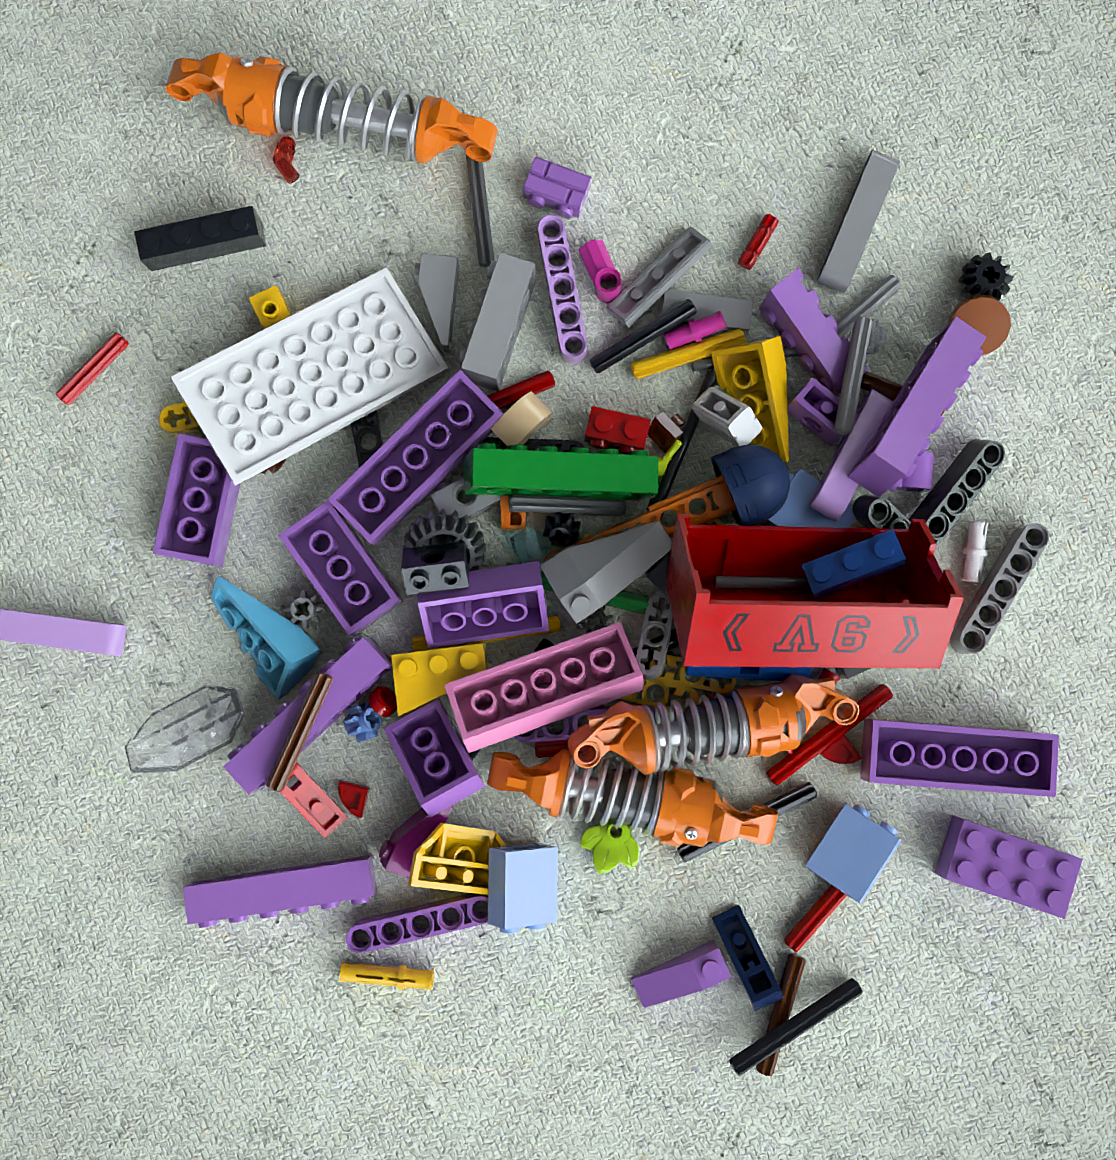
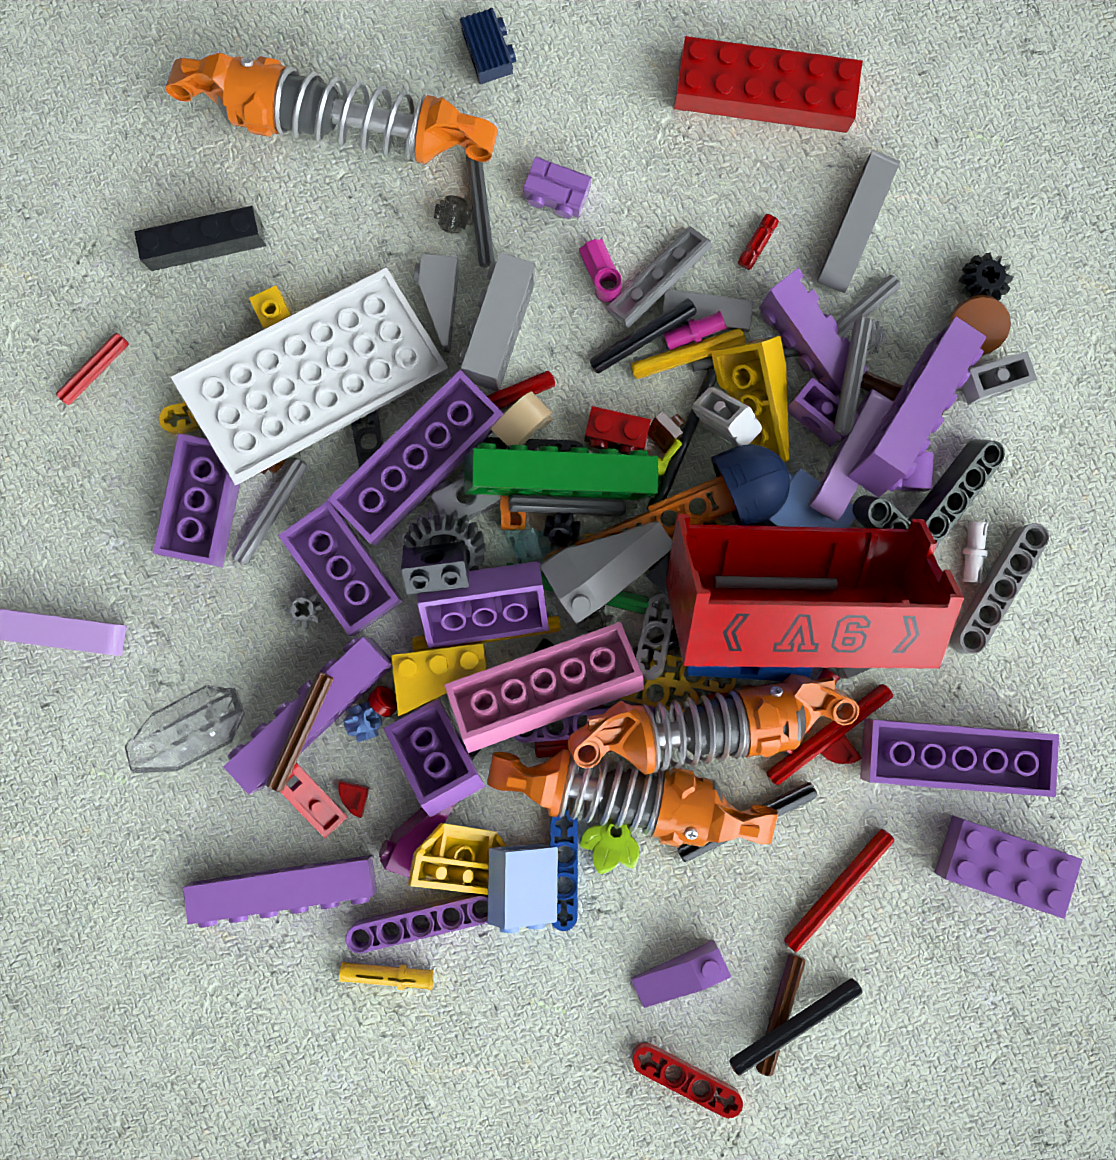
(269, 511): none -> light grey axle
(275, 643): medium azure wedge -> none
(283, 159): clear red arm -> none
(453, 214): none -> clear smoke gear
(487, 46): none -> dark blue brick
(562, 275): lavender beam -> none
(567, 869): none -> blue beam
(684, 1084): none -> red beam
(747, 958): dark blue slope -> none
(768, 84): none -> red brick
(854, 564): blue brick -> none
(854, 852): light blue brick -> none
(999, 378): none -> light grey brick

